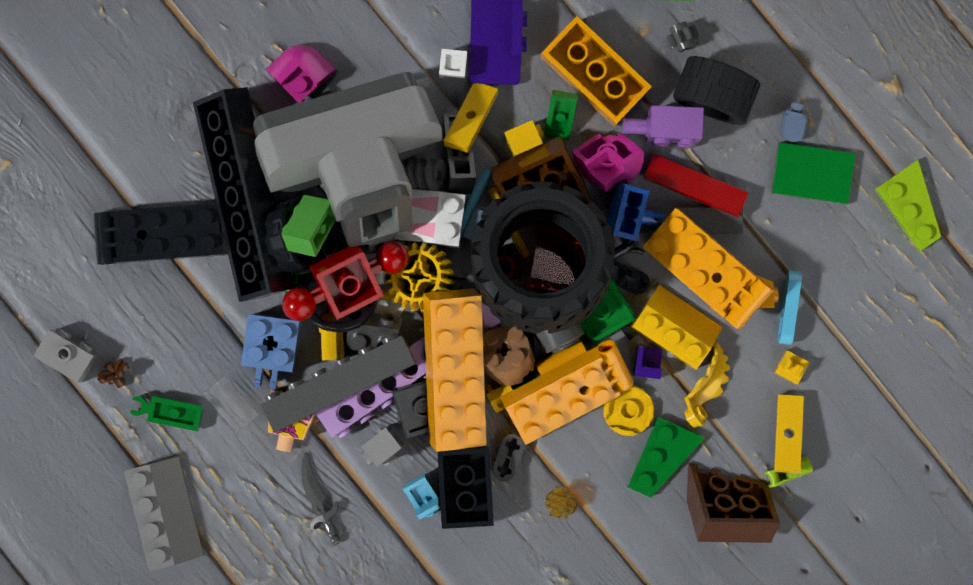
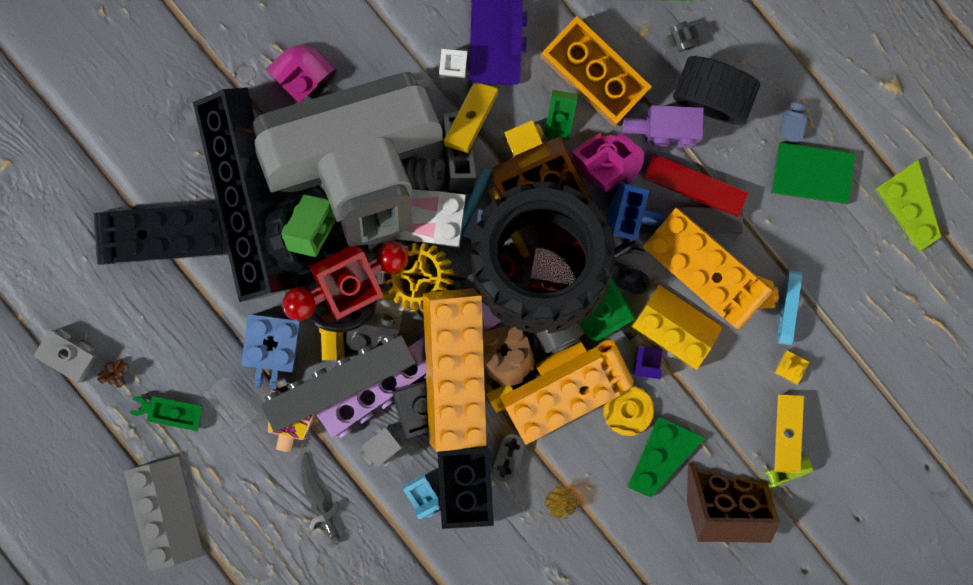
(707, 388): yellow plant -> none

